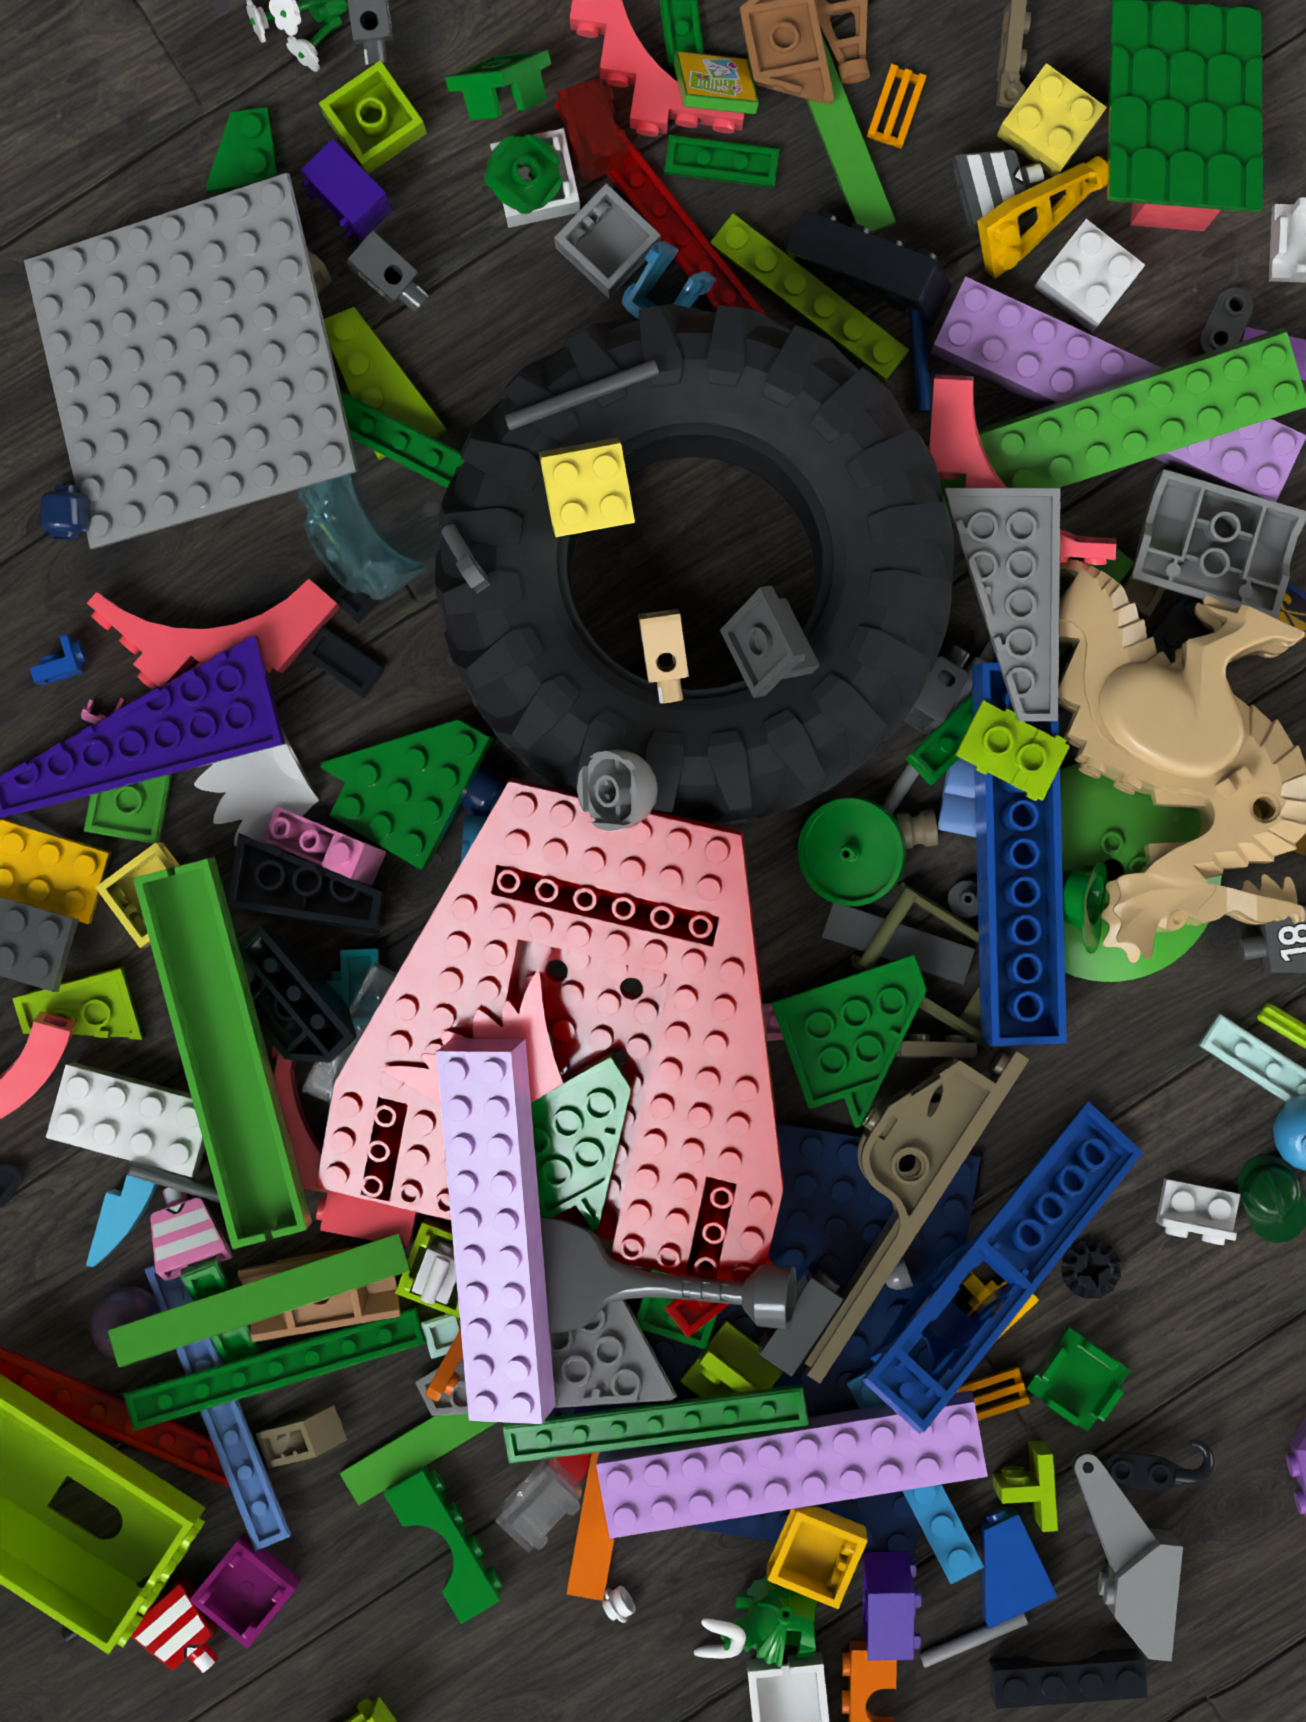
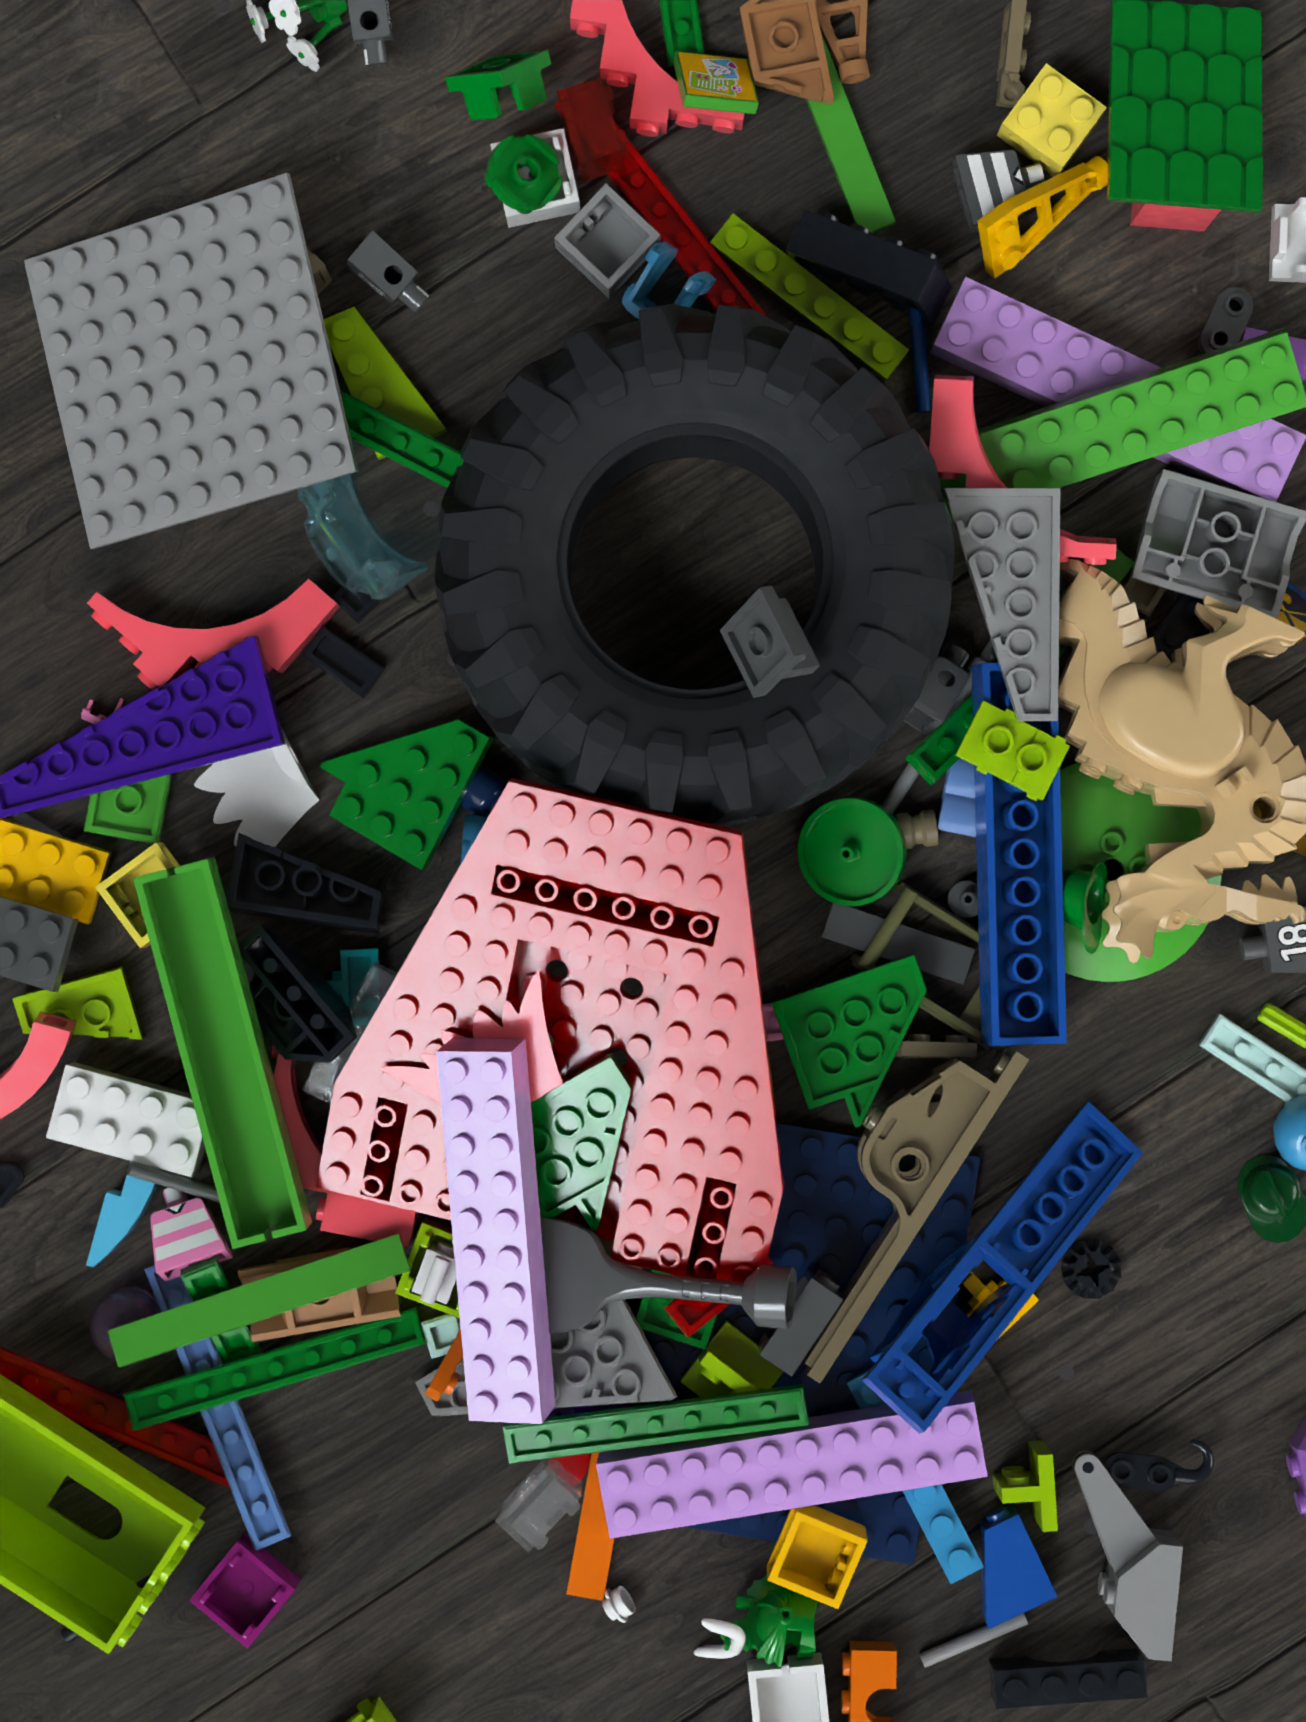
(54, 668): blue bracket -> none
(65, 513): dark blue head -> none
(177, 1629): torso -> none
(244, 153): green wing -> none
(301, 1437): dark tan arch -> none
(324, 846): bright pink slope -> none
(345, 190): dark purple container -> none
(373, 117): lime brick -> none
(408, 1454): bright green tile -> none
(421, 1502): green arch -> none
(468, 567): dark grey bar -> none
(581, 394): dark grey bar -> none
(587, 487): light yellow piece -> none
(617, 789): light grey cylinder -> none
(663, 634): tan torso -> none
(721, 161): green tile -> none
(889, 1606): dark purple container -> none
(900, 1277): light grey hinge -> none
(906, 76): light orange tile -> none
(992, 1379): light orange tile -> none
(1078, 1380): green panel -> none
(1089, 275): white piece -> none
(1198, 1210): white bracket -> none

